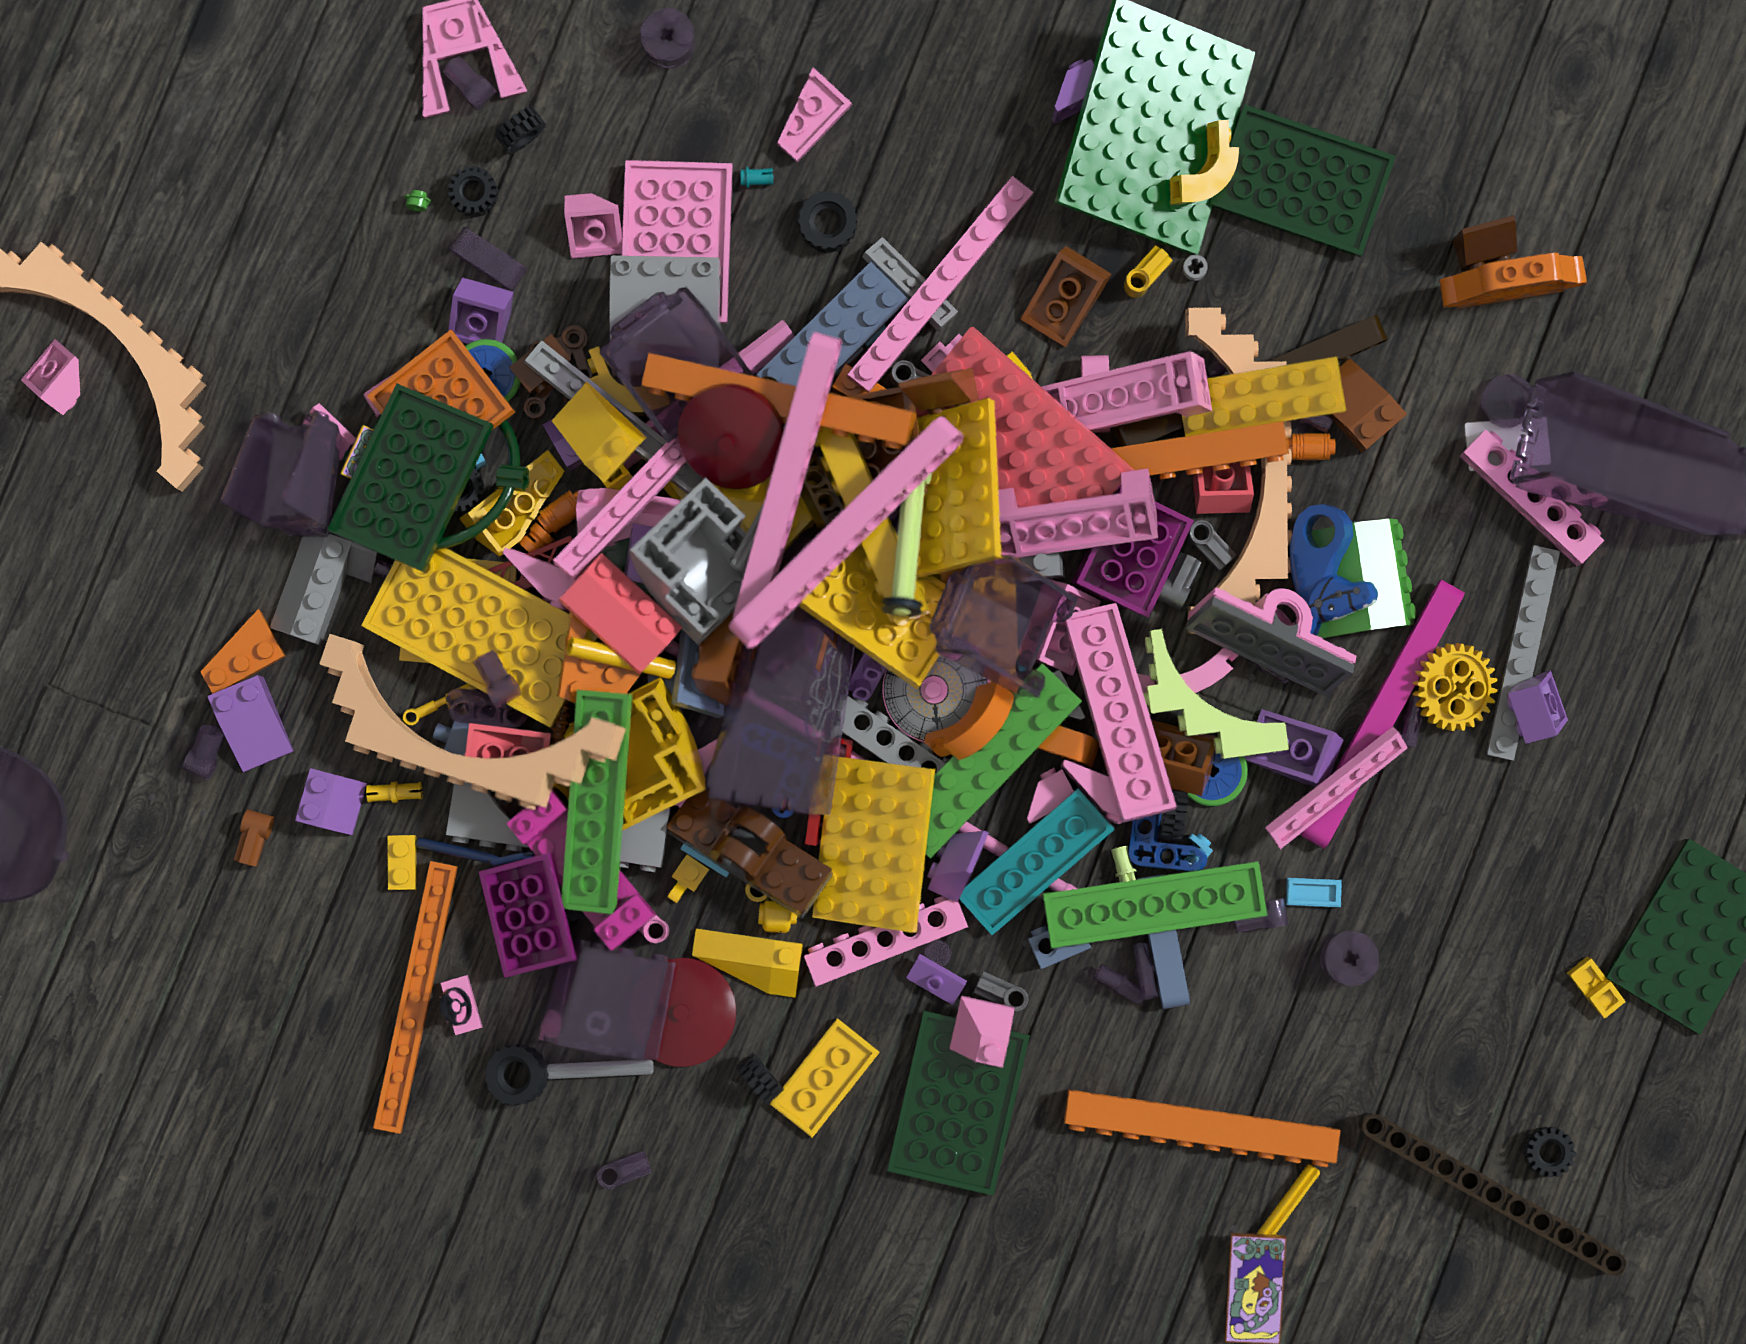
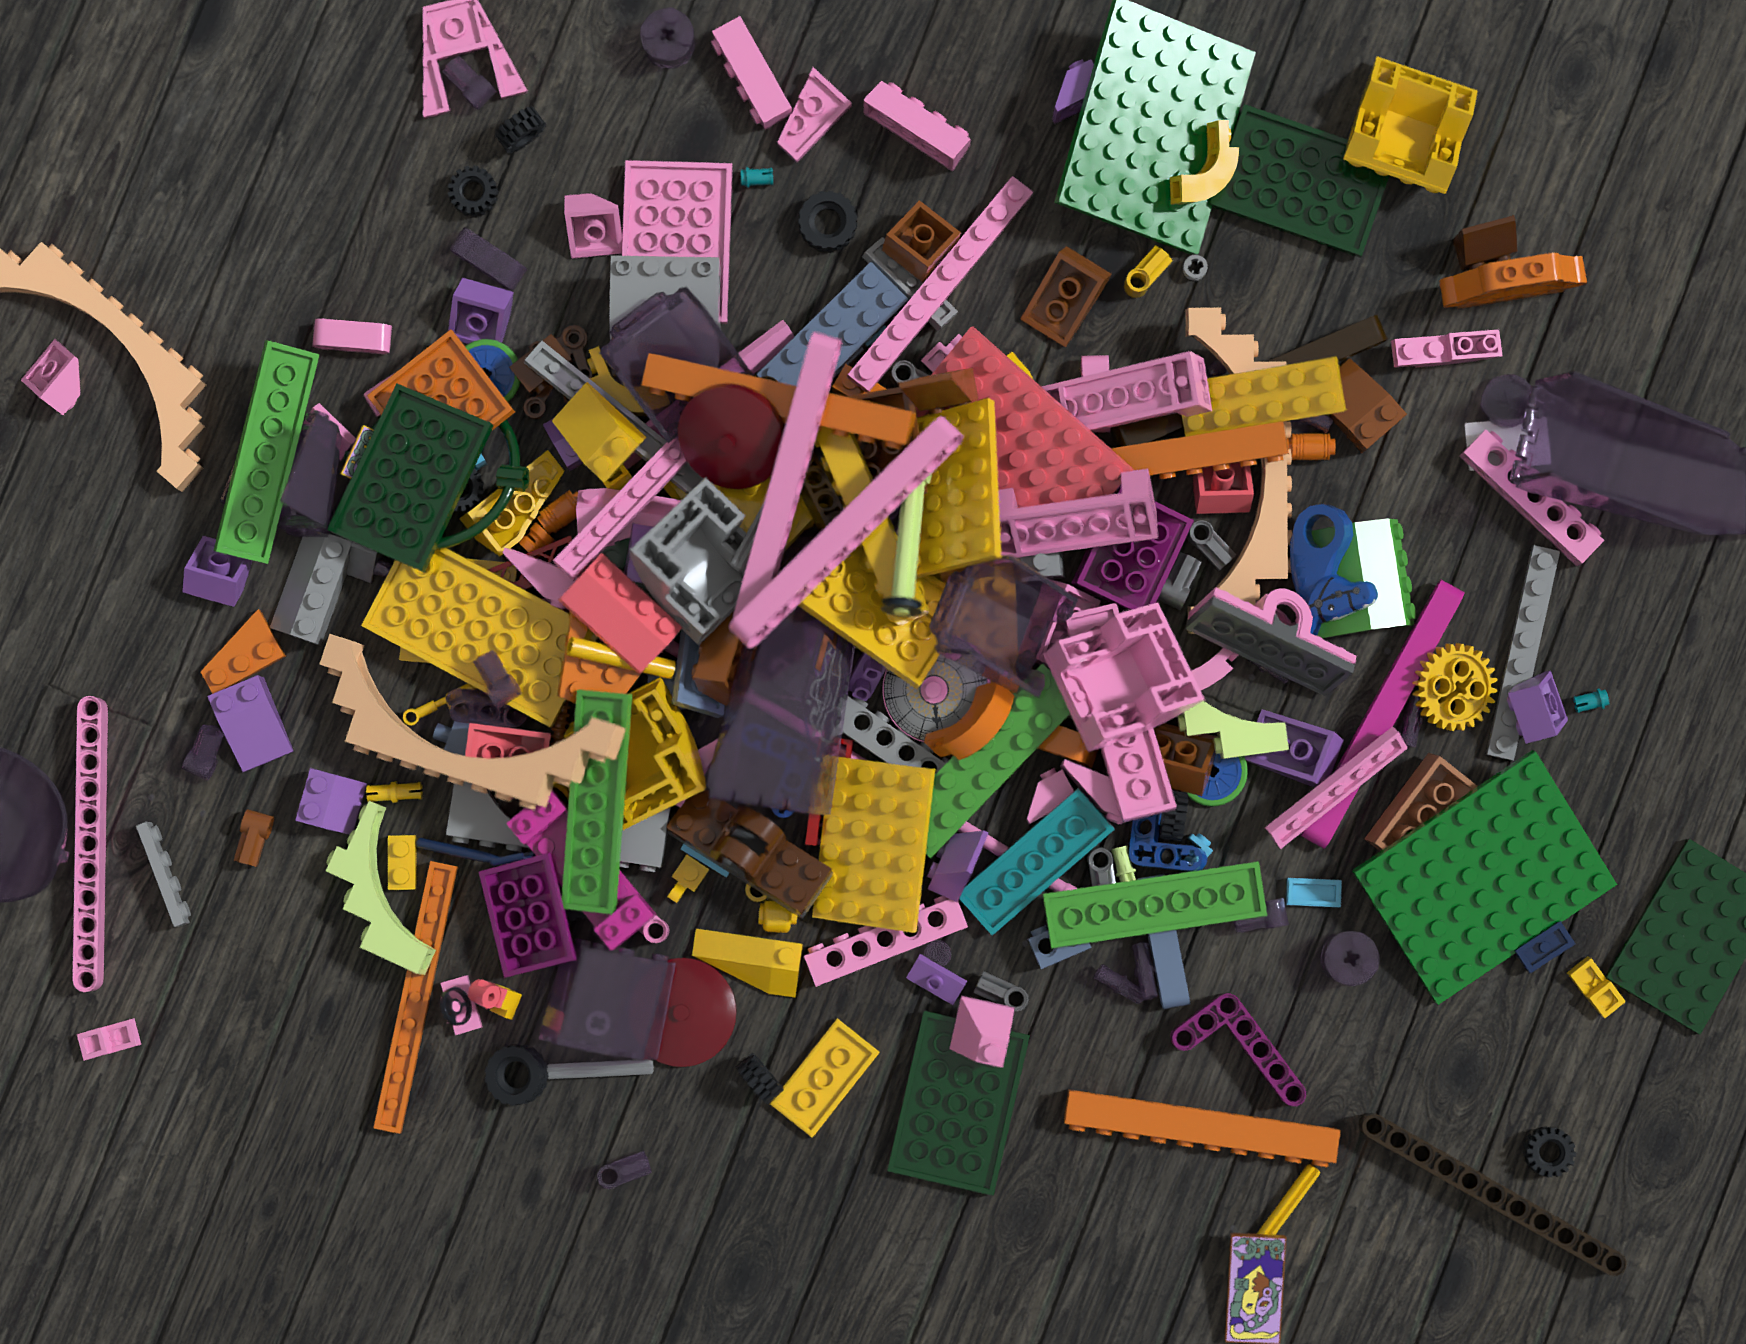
(97, 856): none -> bright pink beam
(109, 1039): none -> bright pink slope
(160, 863): none -> light grey plate
(215, 574): none -> medium lavender slope
(266, 452): none -> bright green plate
(352, 336): none -> bright pink beam
(366, 898): none -> yellowish green arch
(417, 201): bright green plate -> none
(494, 997): none -> coral leg
(751, 72): none -> bright pink brick
(916, 125): none -> bright pink slope
(920, 241): none -> dark orange brick
(1104, 874): none -> flat silver piece
(1123, 677): none -> bright pink slope
(1246, 1041): none -> magenta beam
(1410, 125): none -> yellow slope
(1425, 794): none -> nougat slope
(1446, 349): none -> bright pink slope
(1484, 877): none -> green plate
(1544, 947): none -> dark blue plate
(1591, 700): none -> teal pin

